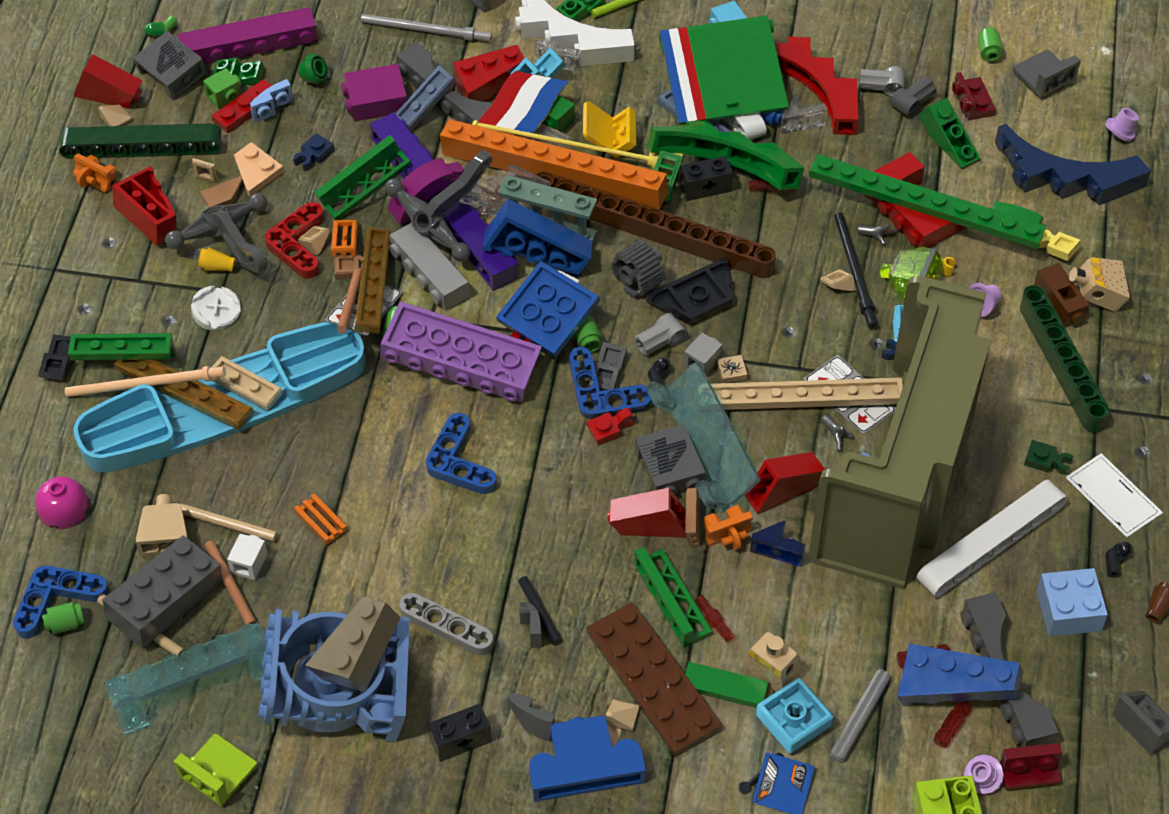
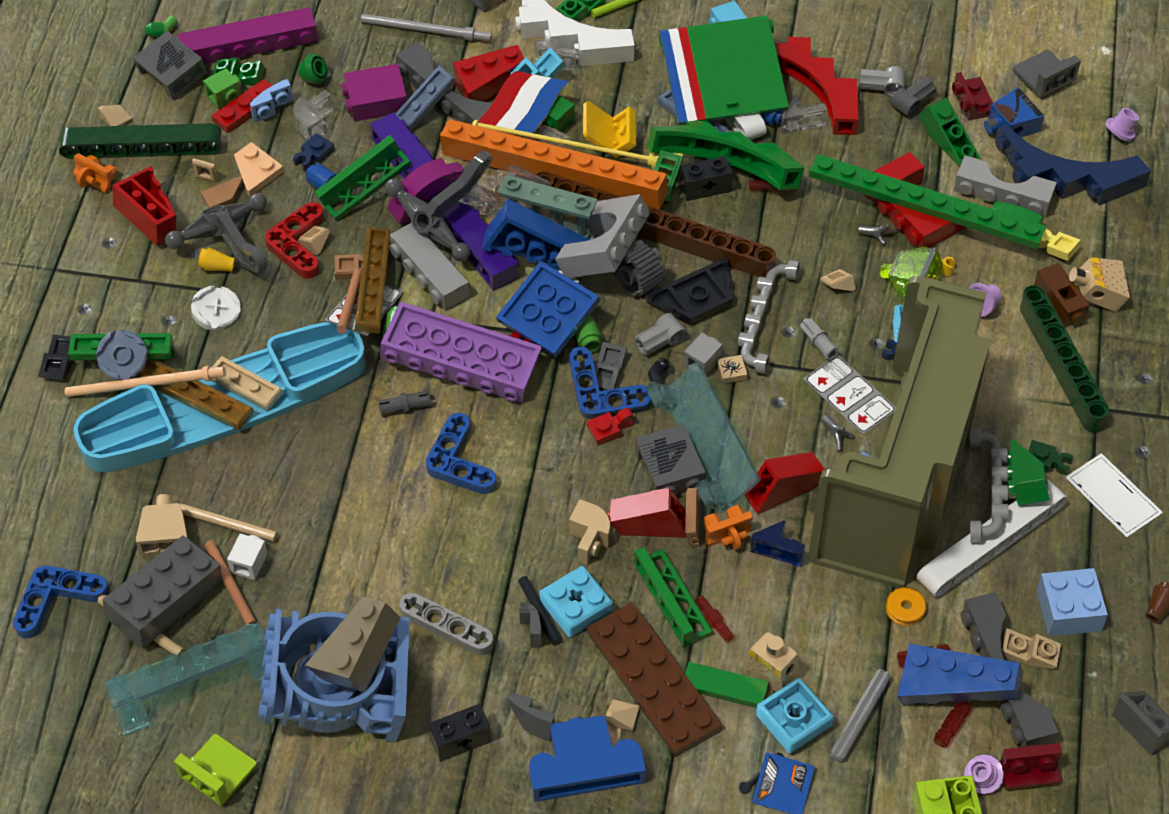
(61, 502): dark pink cylinder -> none
(63, 618): bright green brick -> none
(108, 84): red slope -> none
(122, 354): none -> sand blue tile
(309, 505): orange tile -> none
(311, 114): none -> clear brick
(318, 175): none -> blue brick
(344, 248): orange tile -> none
(404, 403): none -> dark grey pin
(561, 601): none -> medium azure brick
(592, 526): none -> tan brick
(619, 223): none -> light grey arch
(759, 305): none -> light grey bar
(808, 393): tan plate -> none
(819, 339): none -> light grey axle
(866, 305): black bar -> none
(904, 616): none -> light orange piece
(977, 181): none -> light grey arch
(990, 44): bright green brick -> none
(999, 491): none -> light grey bar
(1017, 112): none -> blue torso
(1026, 476): none -> green slope
(1030, 651): none -> tan slope
(1115, 556): black arm -> none

